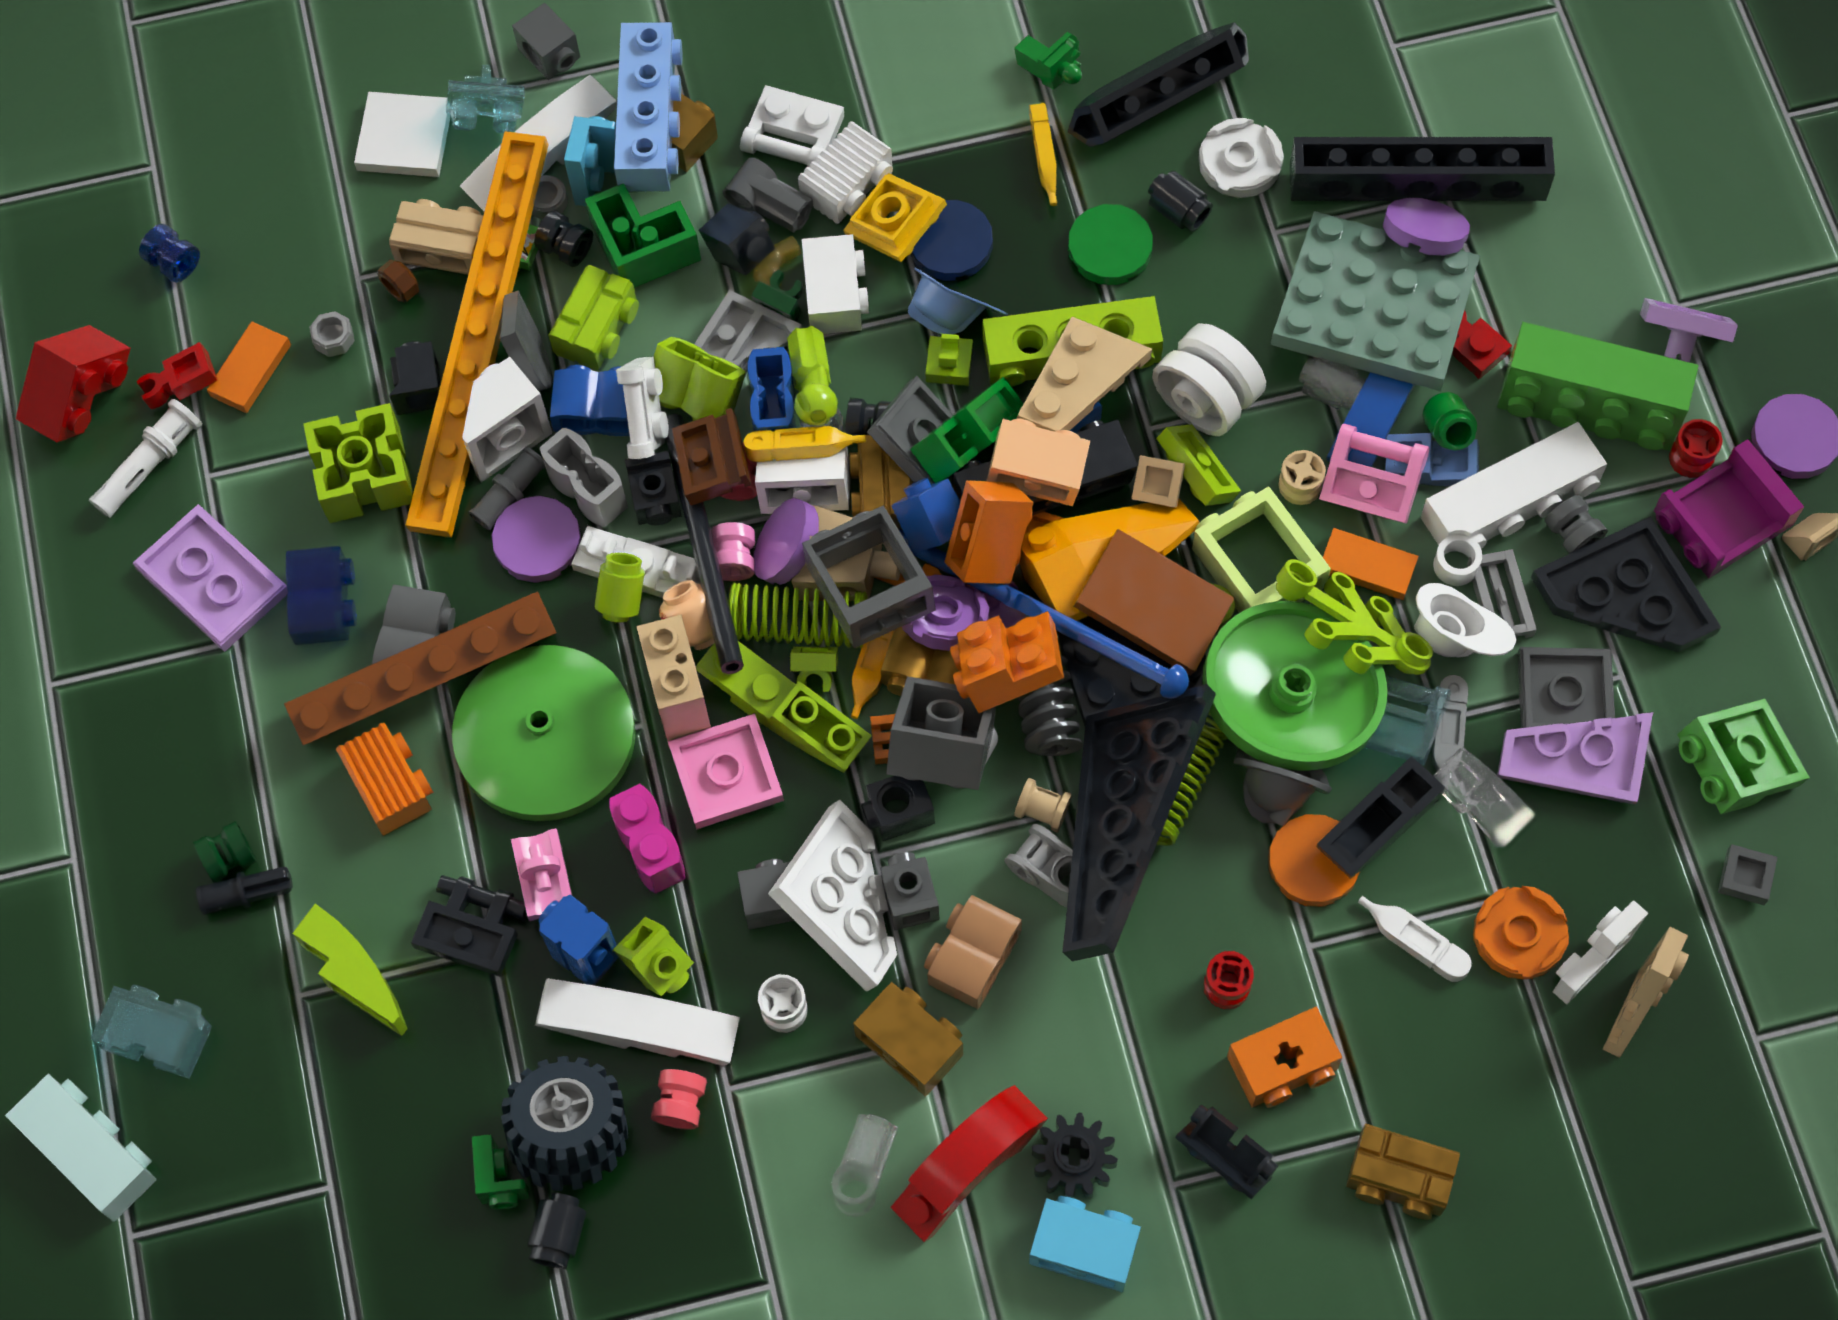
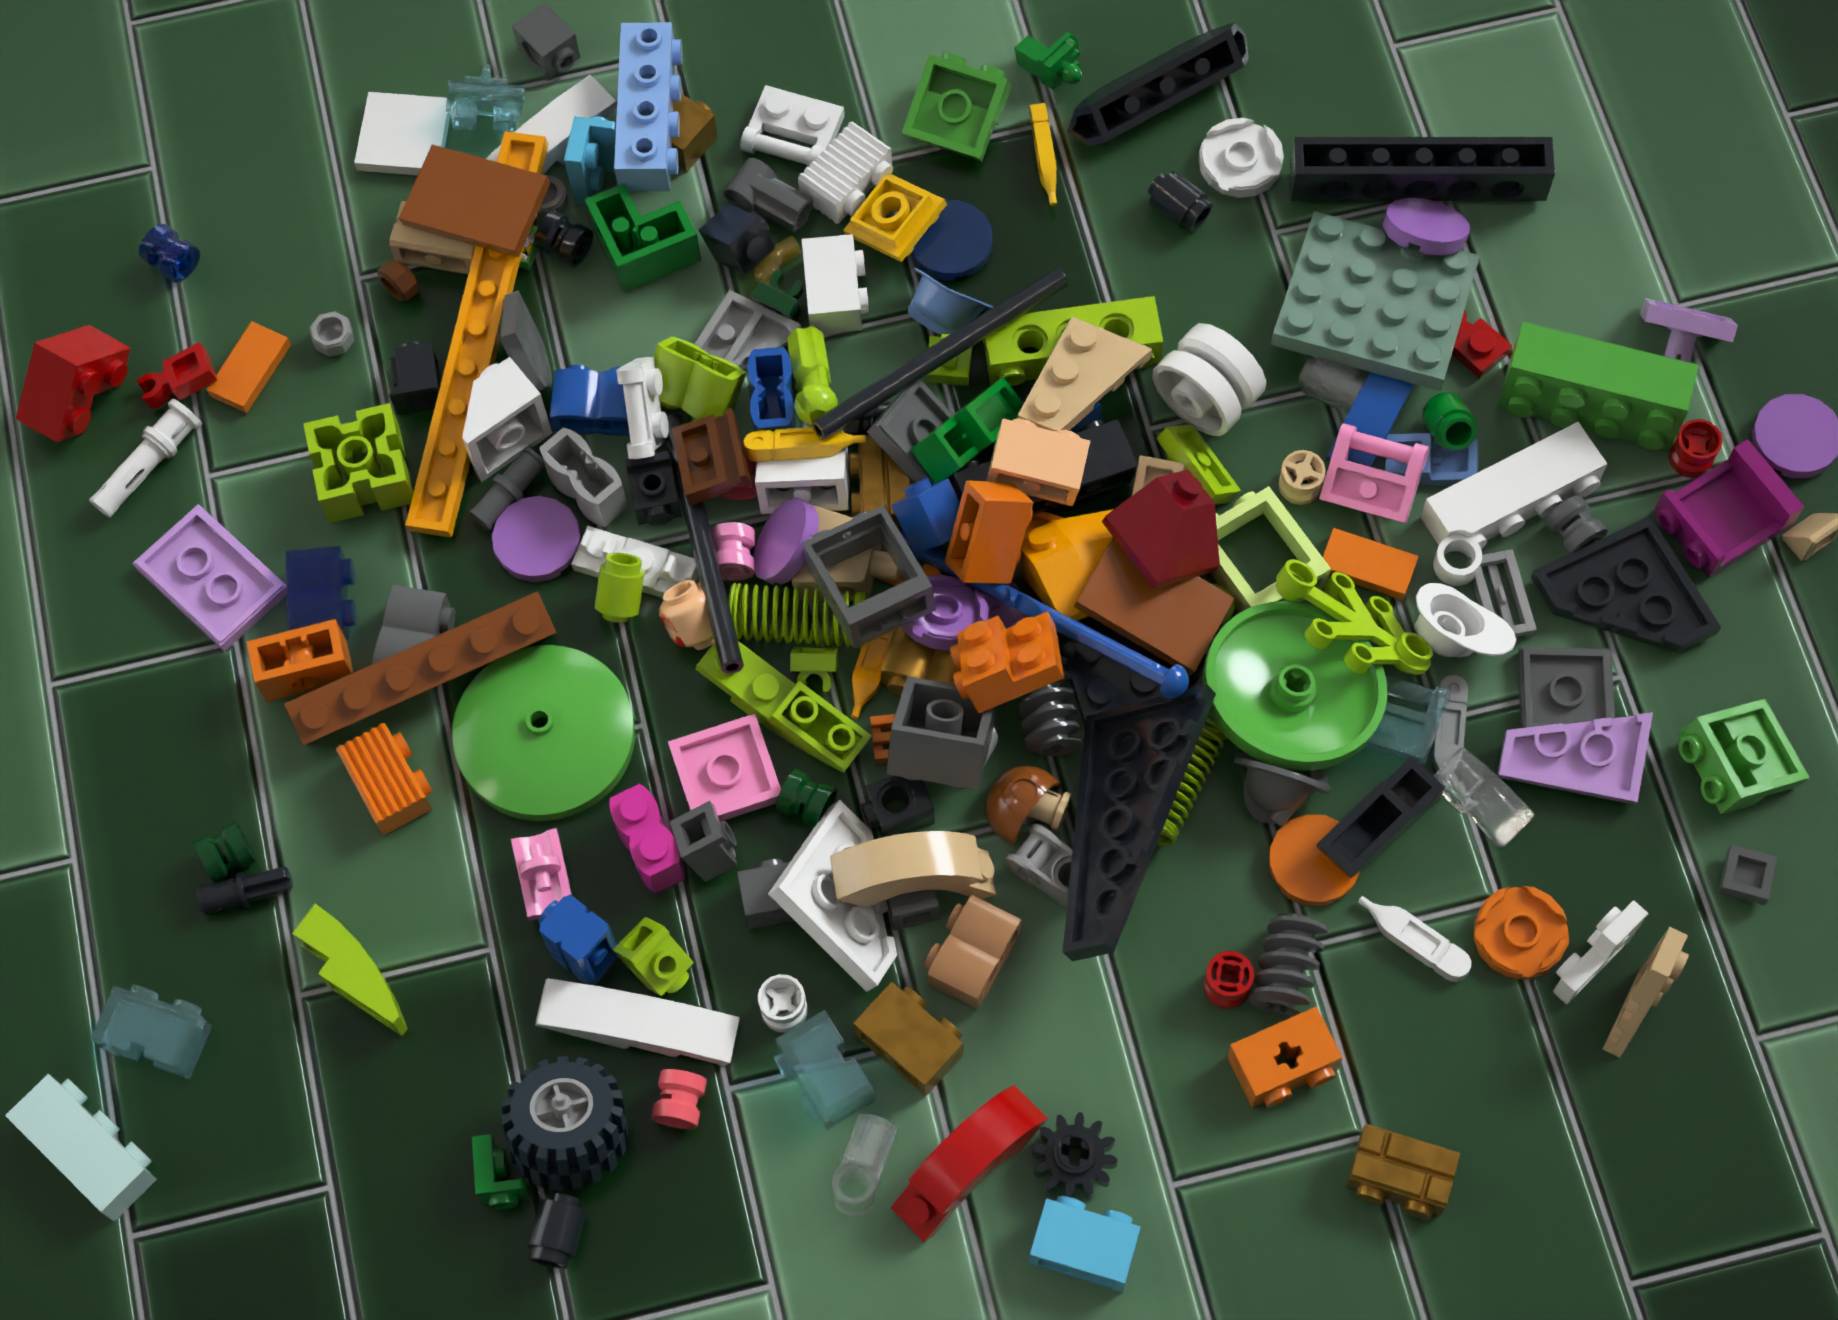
(299, 660): none -> orange brick
(465, 937): black plate -> none
(475, 200): none -> dark orange tile
(593, 318): lime brick -> none
(673, 677): tan window -> none
(705, 841): none -> dark grey brick
(805, 797): none -> dark green wheel
(815, 1059): none -> clear light blue brick
(911, 864): none -> tan arch
(939, 354): none -> black piece
(957, 105): none -> bright green plate
(1013, 797): none -> dark orange helmet
(1110, 244): green tile -> none
(1168, 529): none -> dark red slope
(1243, 1166): black hinge -> none
(1285, 964): none -> dark grey piece

